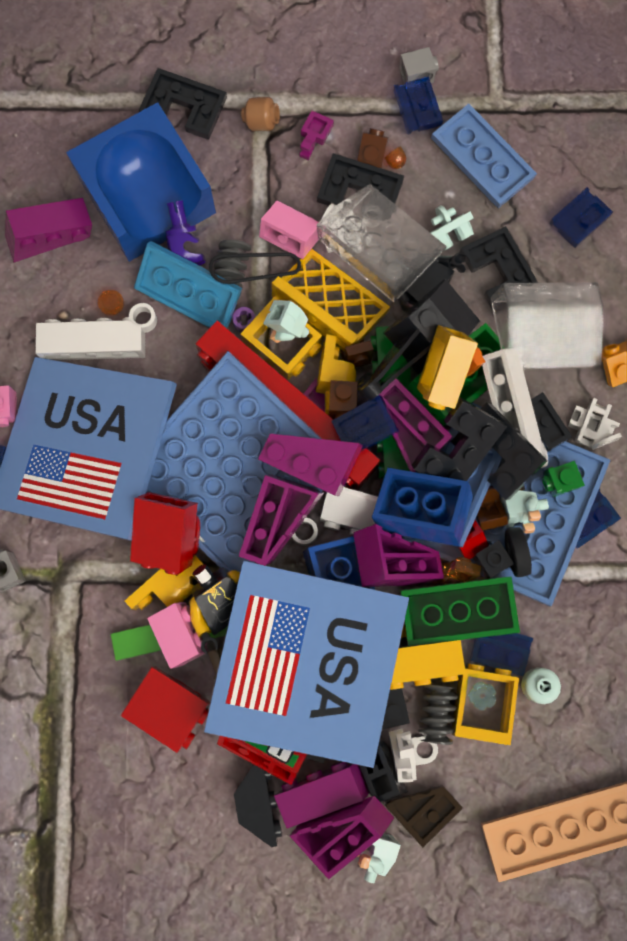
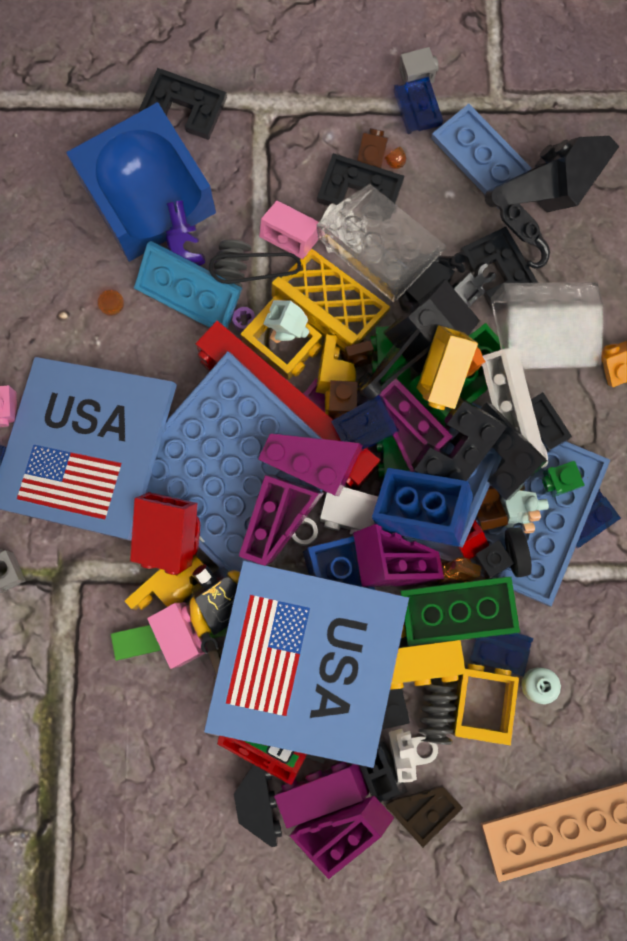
(46, 227): magenta wedge -> none
(95, 338): white hinge -> none
(167, 709): red brick -> none
(260, 114): medium nougat head -> none
(315, 131): magenta plate -> none
(379, 857): light aqua piece -> none
(460, 225): light aqua hips -> none
(470, 286): none -> black plate
(488, 690): clear light blue plate -> none
(555, 183): none -> black slope
(581, 217): clear blue plate -> none
(588, 422): white piece -> none

